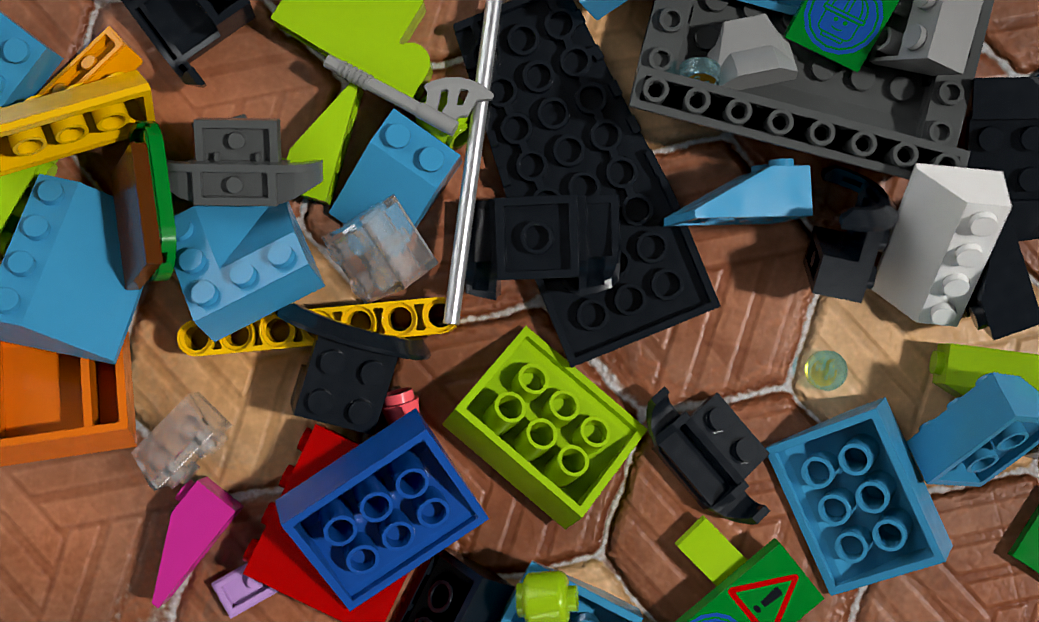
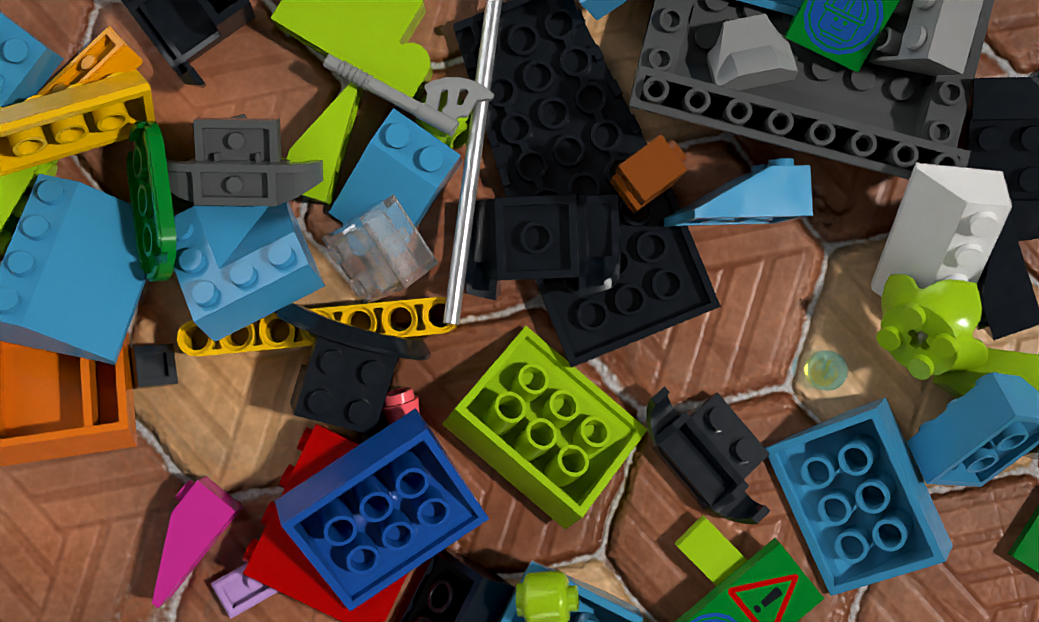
(136, 216): reddish brown tile -> none
(153, 366): none -> black plate
(179, 441): clear slope -> none
(649, 173): none -> dark orange arch
(701, 69): clear light blue tile -> none
(843, 262): black piece -> none
(931, 326): none -> lime brick

